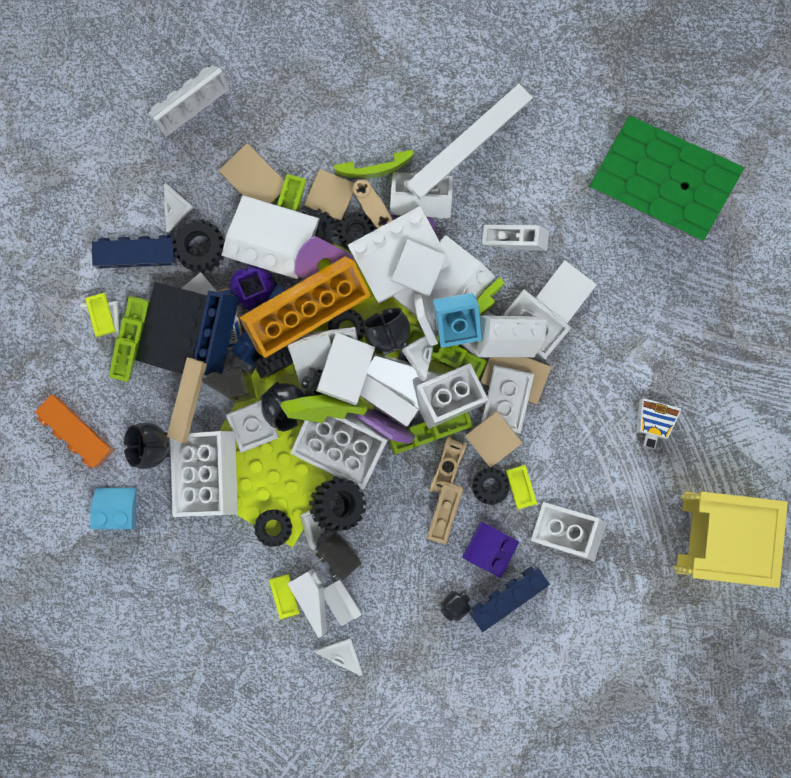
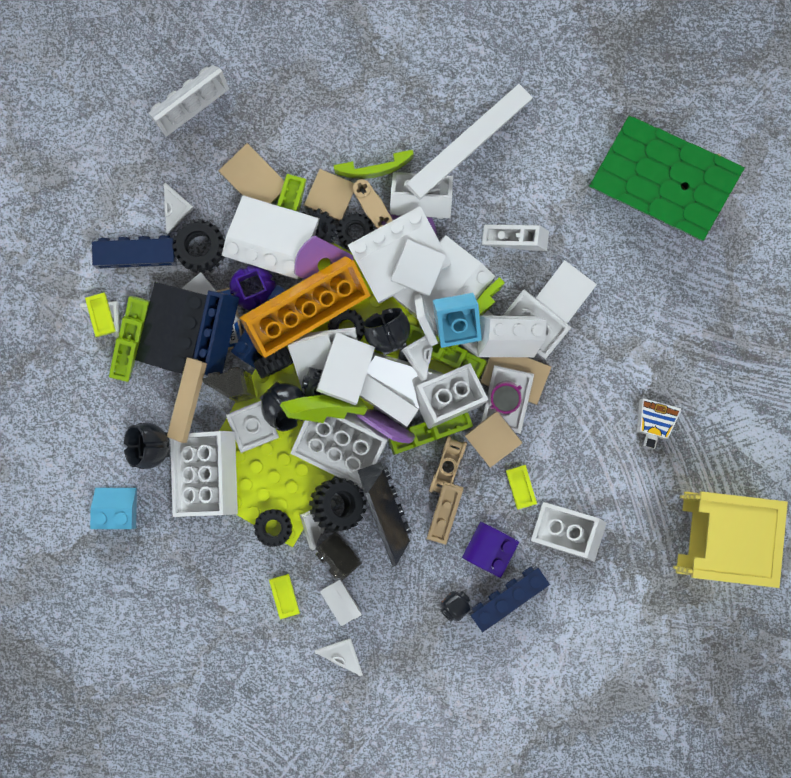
(74, 431): orange brick -> none
(310, 596): white slope -> none
(385, 510): none -> black slope
(478, 489): black tyre -> none
(506, 397): none -> pearl dark grey piece

